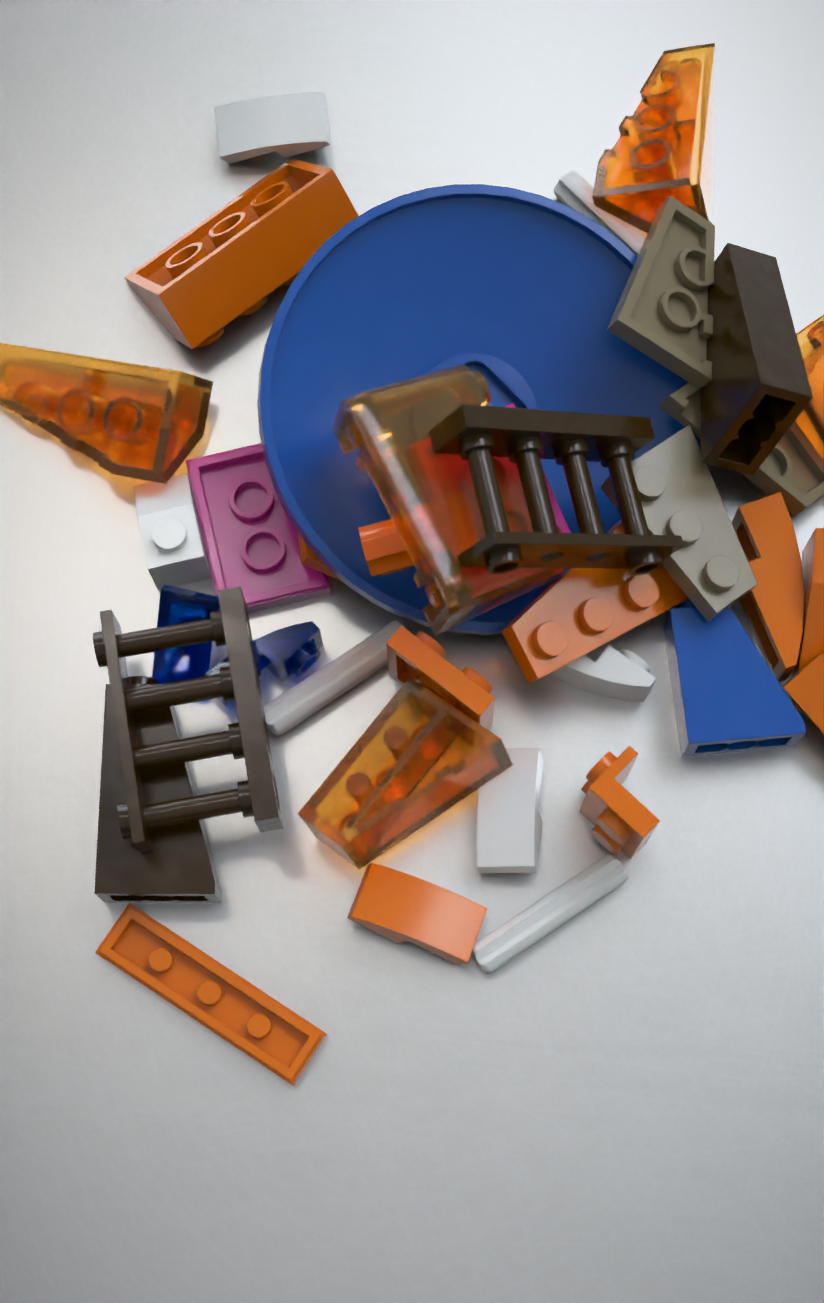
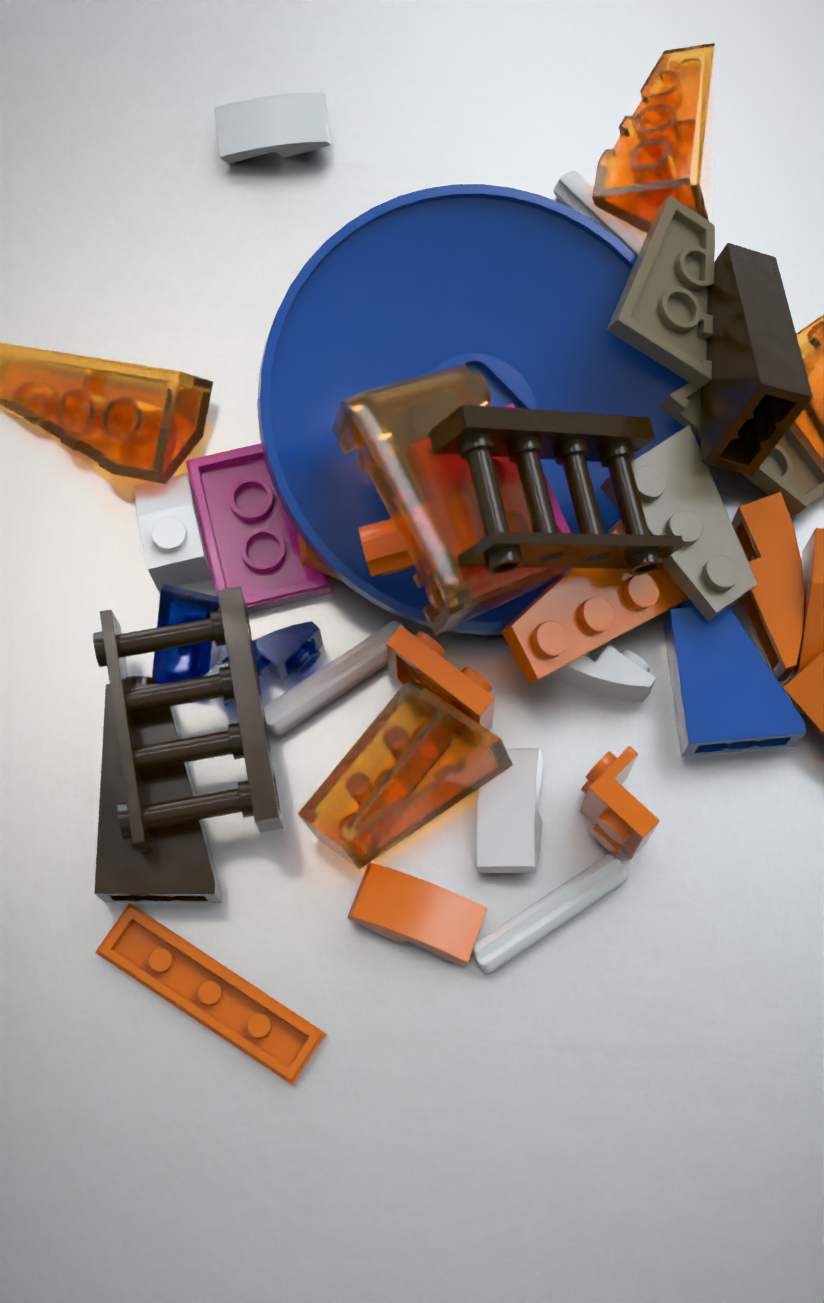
(242, 252): orange slope -> none

